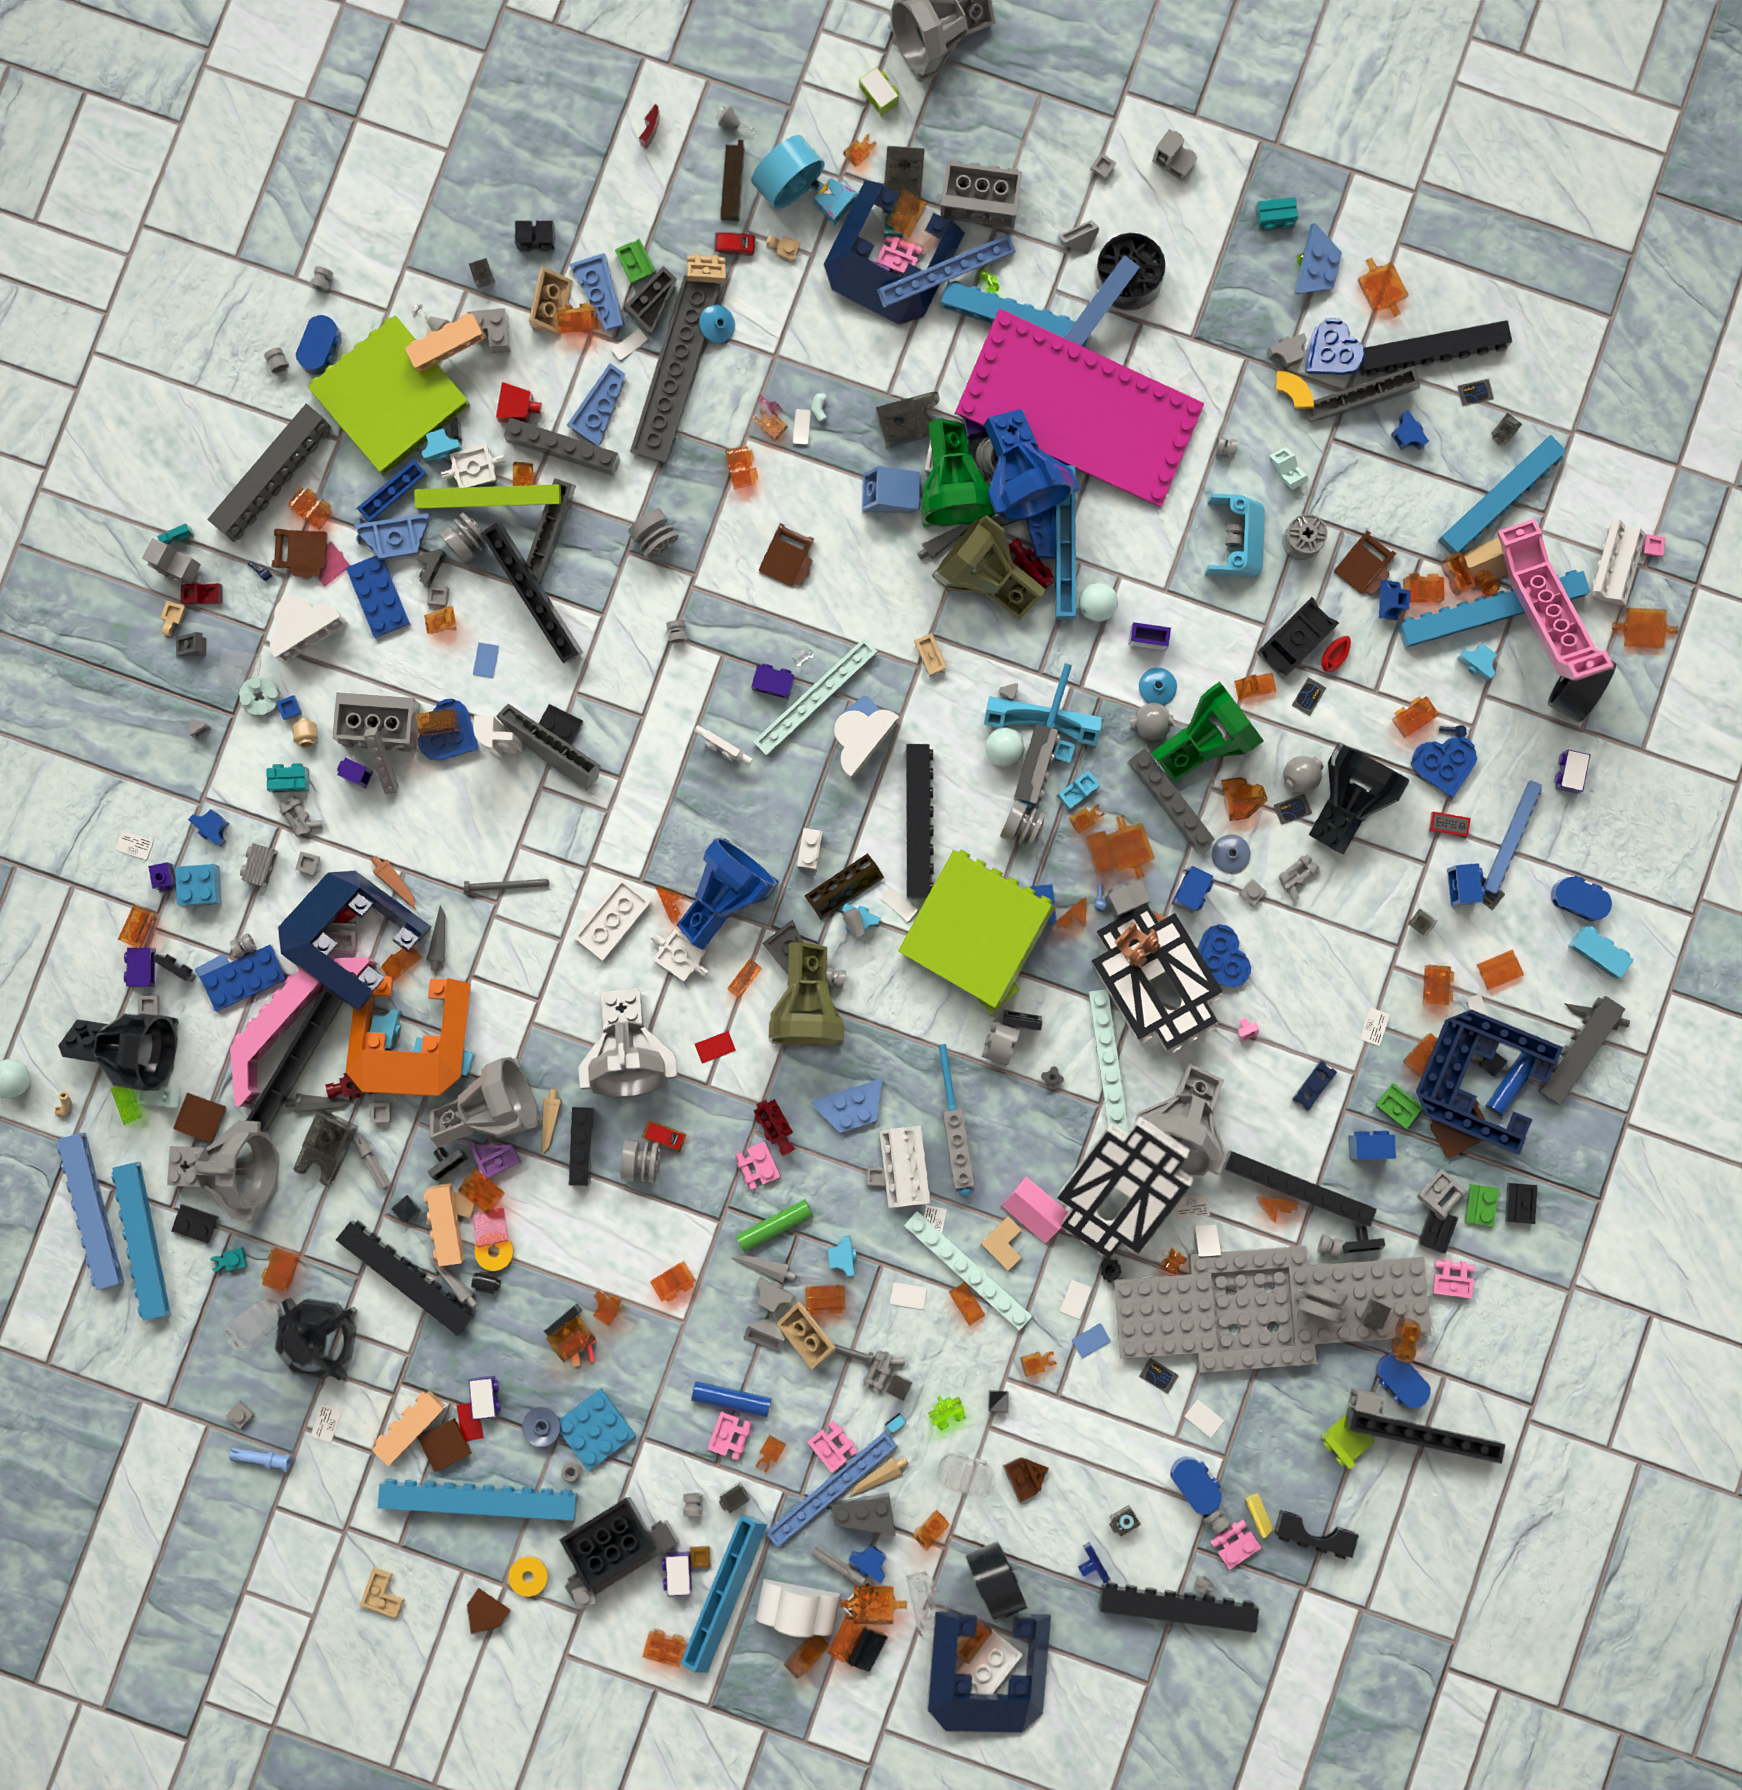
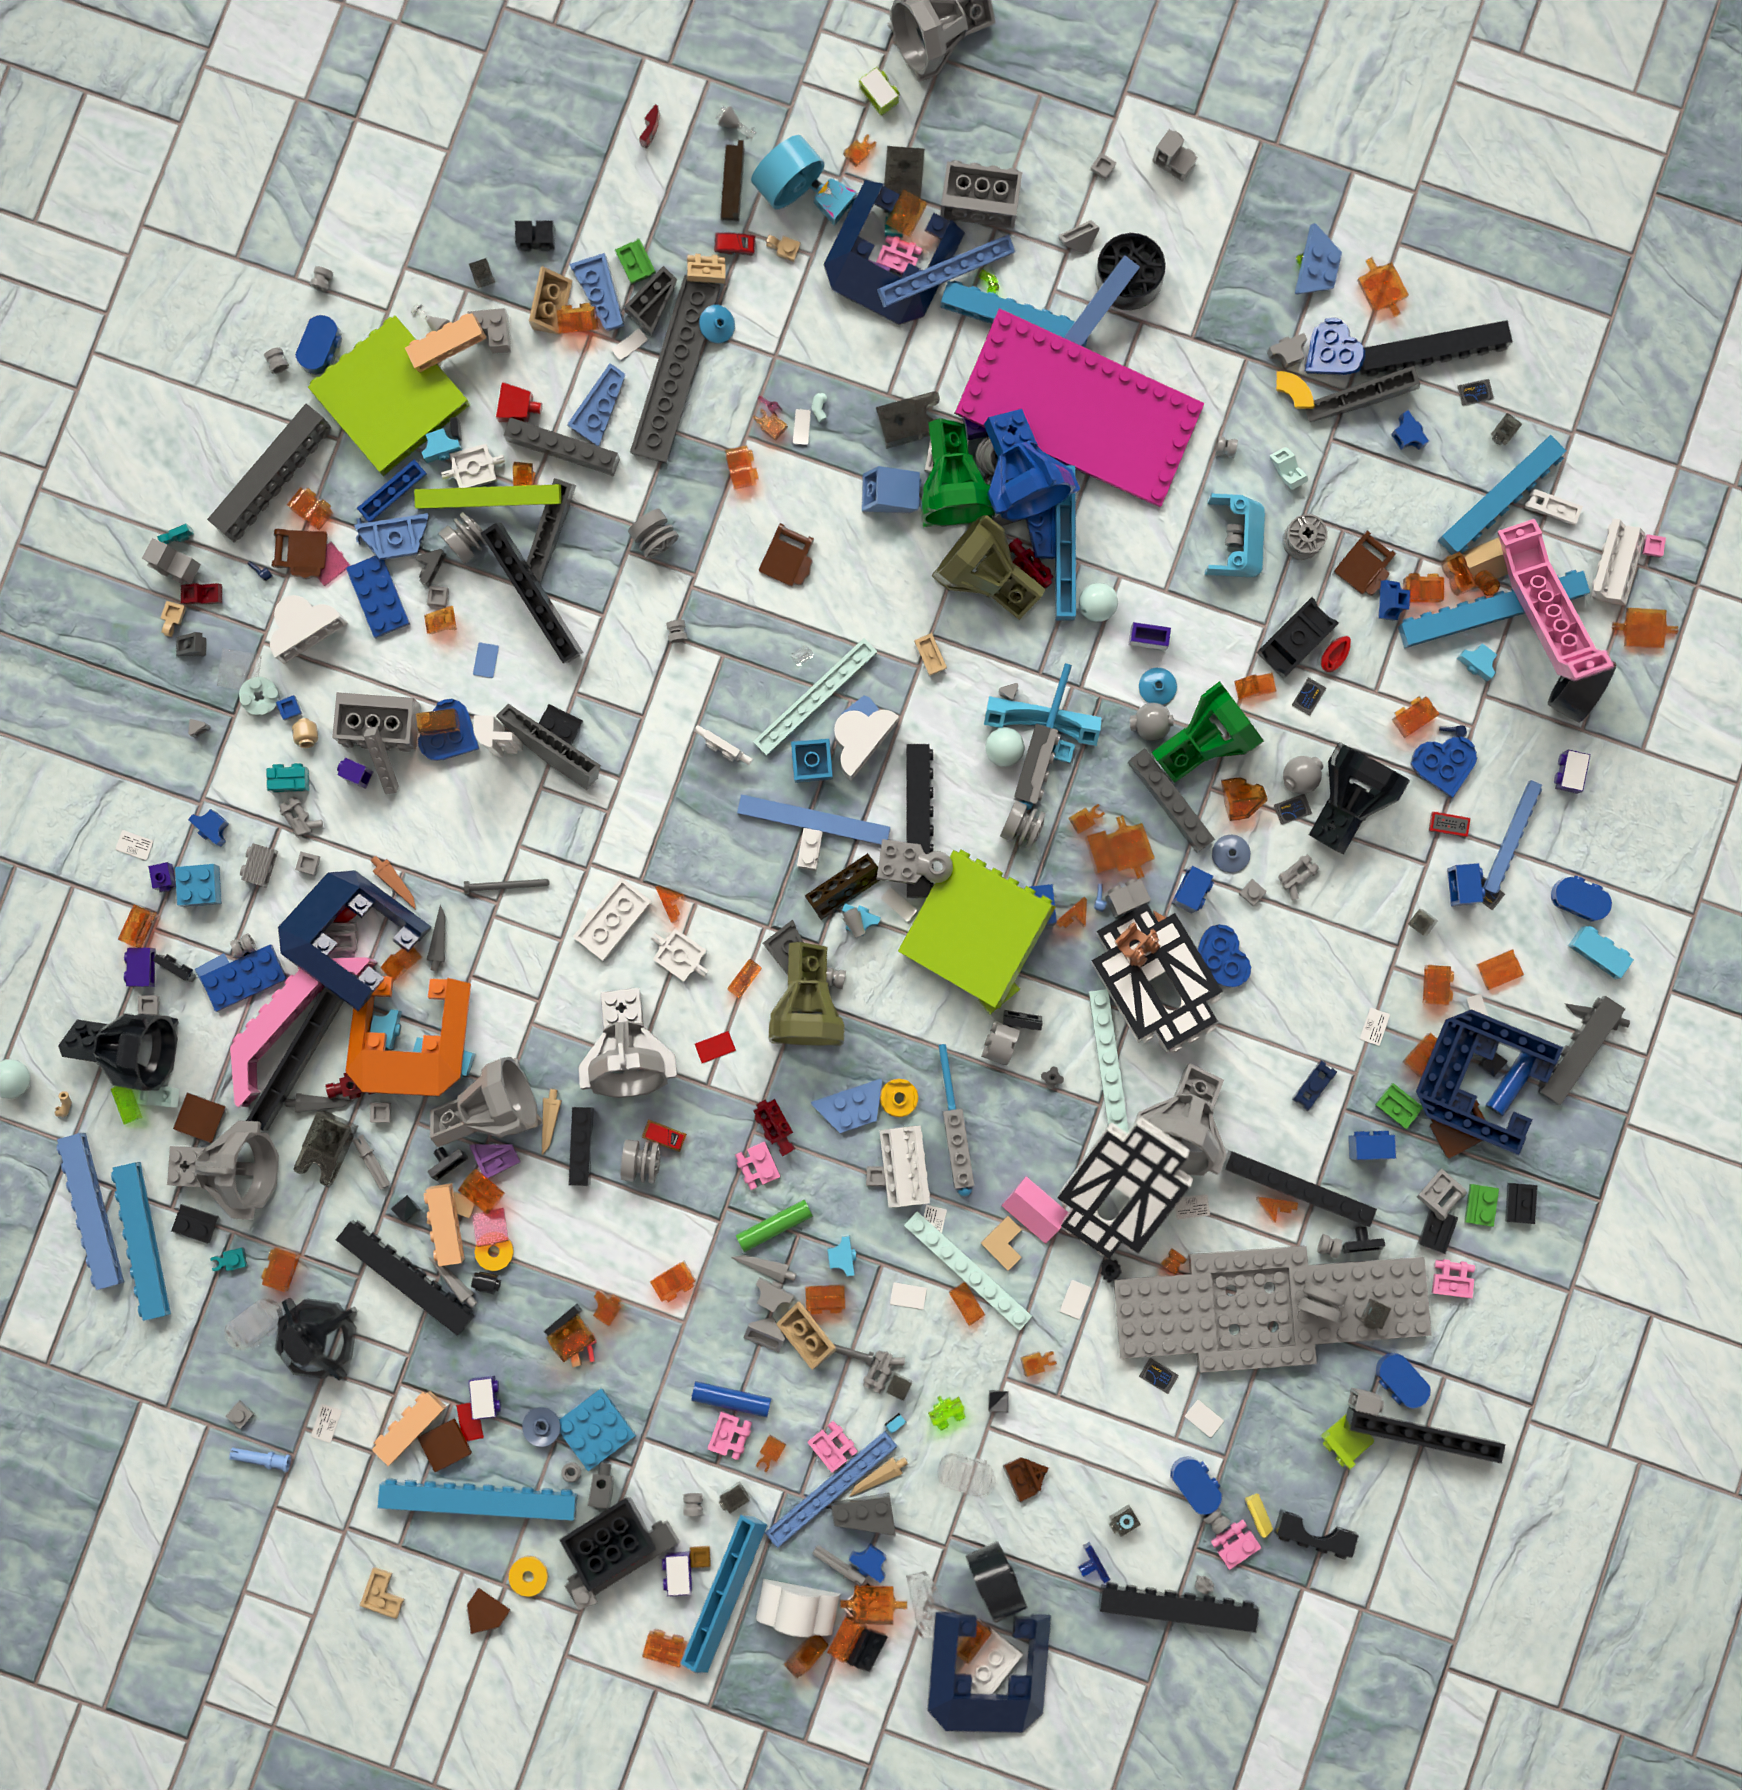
(601, 1497): none -> dark grey torso
(727, 885): blue plate -> none
(773, 681): dark purple brick -> none
(812, 760): none -> dark azure brick
(812, 819): none -> medium blue tile
(887, 1097): none -> yellow tile
(907, 863): none -> light grey brick
(930, 1530): clear orange slope -> none
(940, 542): dark grey bar -> none
(1078, 790): medium azure slope -> none
(1091, 1340): medium blue sticker -> none
(1207, 1240): white sticker -> none
(1247, 1031): bright pink tile -> none
(1277, 213): teal brick -> none
(1407, 1335): clear orange brick -> none
(1554, 507): none -> white plate

